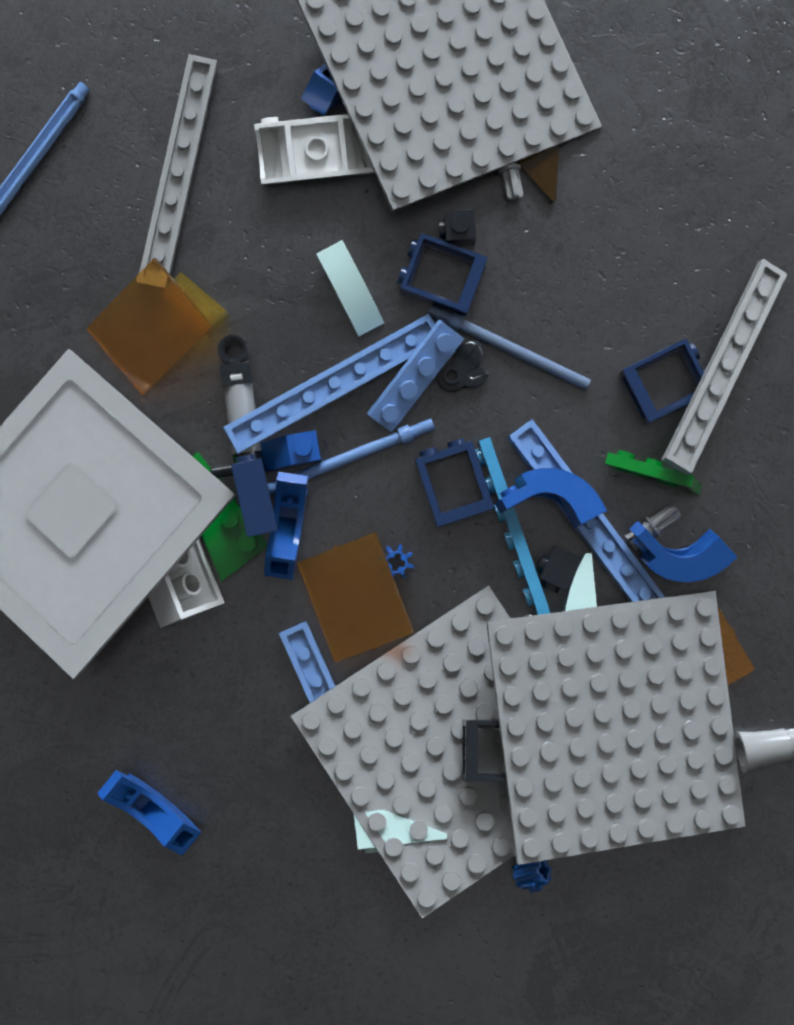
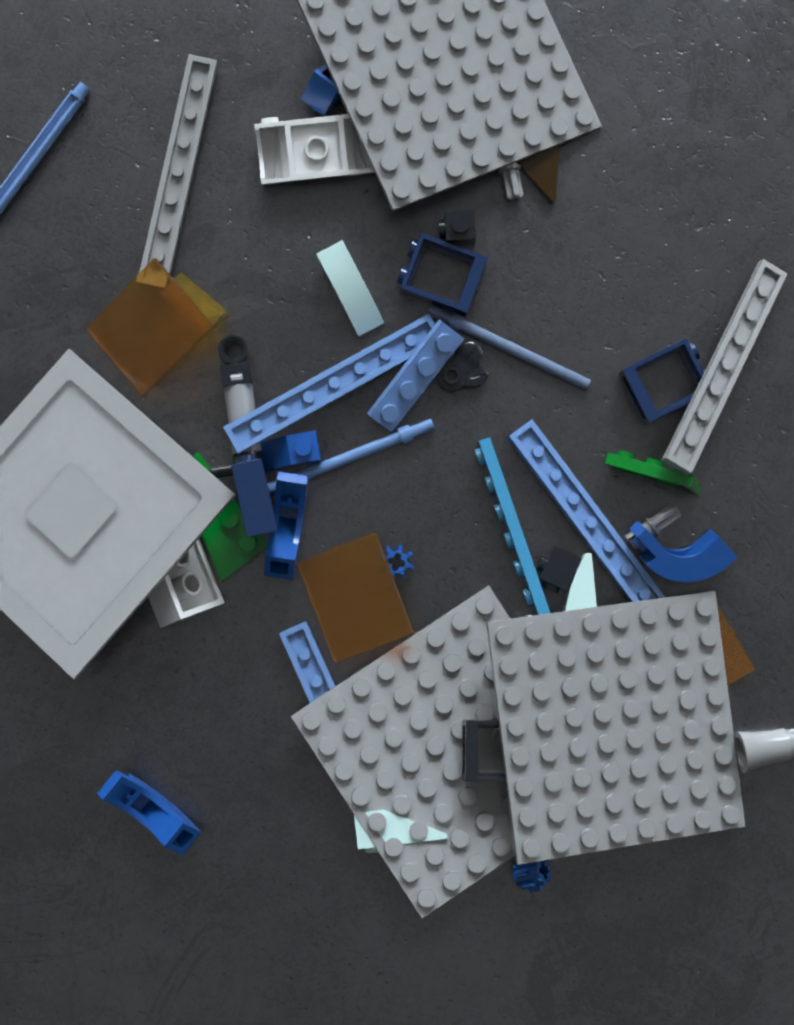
(454, 447): dark blue window -> none
(563, 487): blue arch -> none

